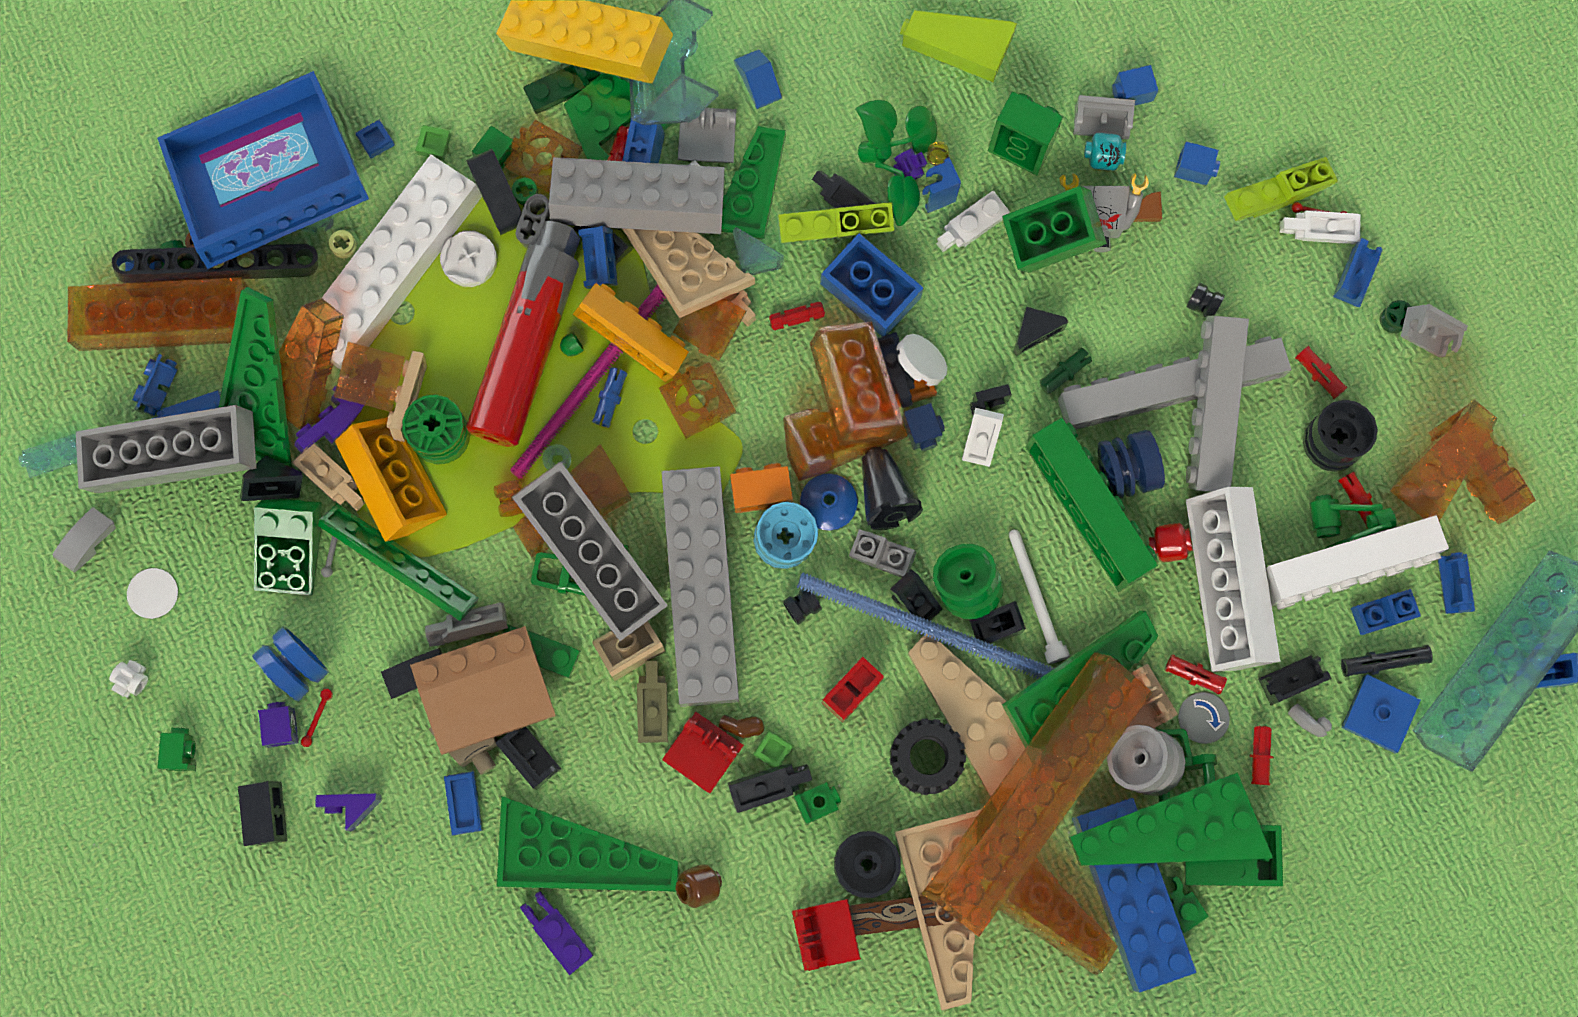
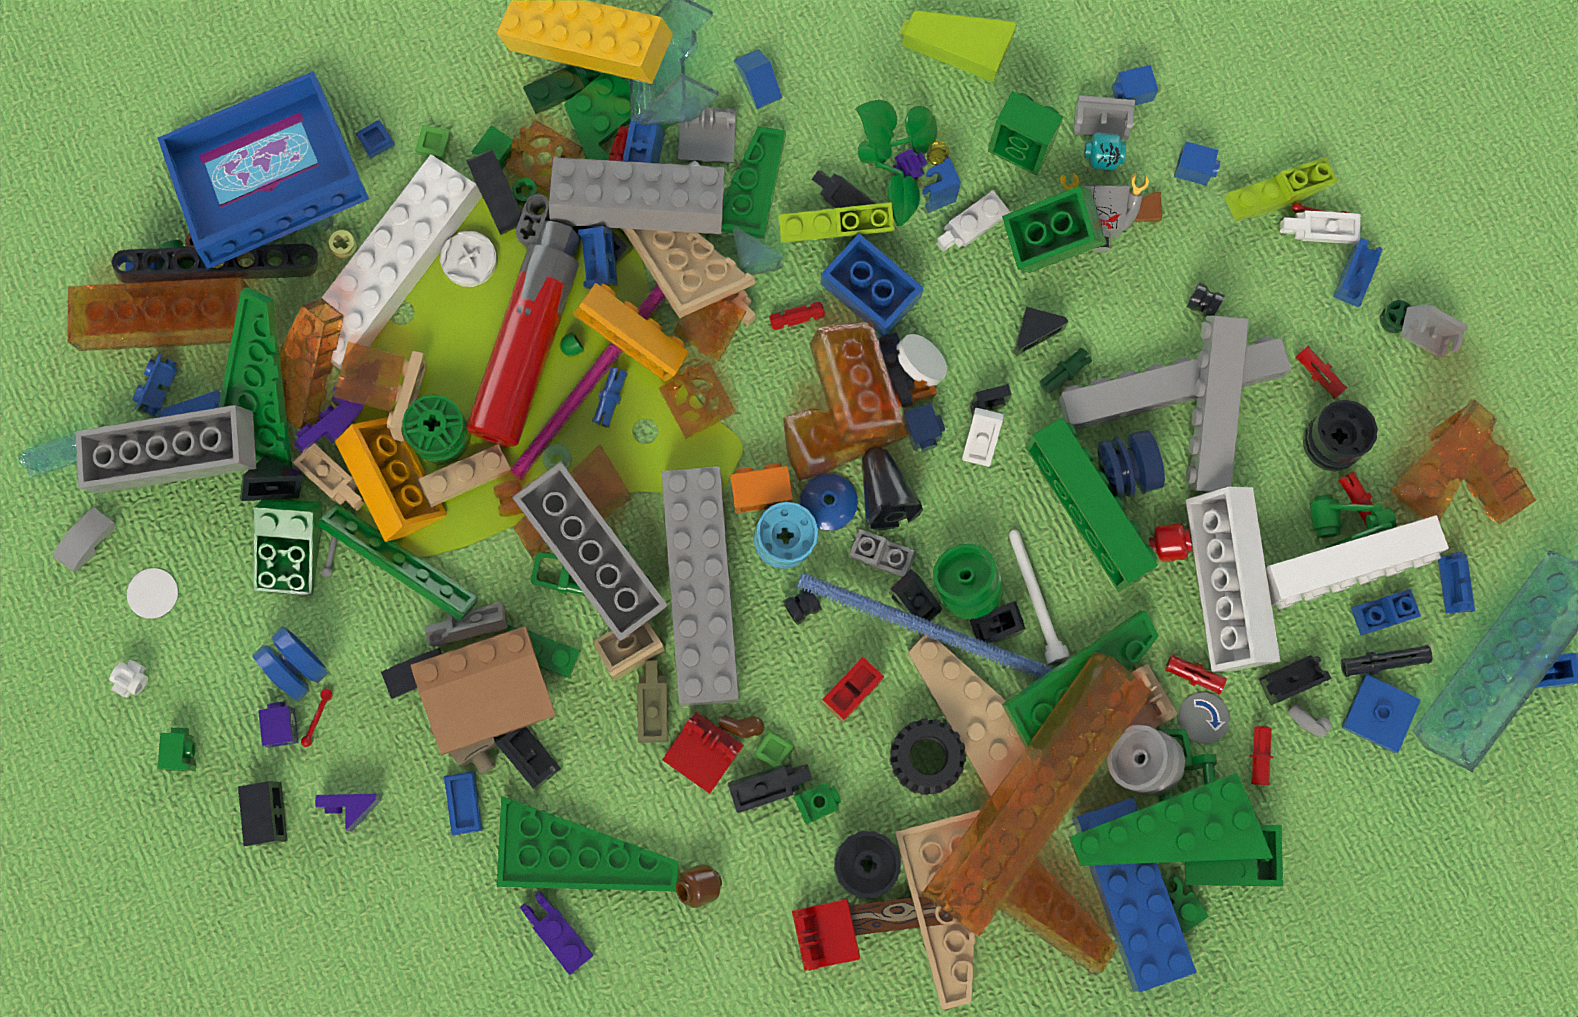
(464, 475): none -> tan plate

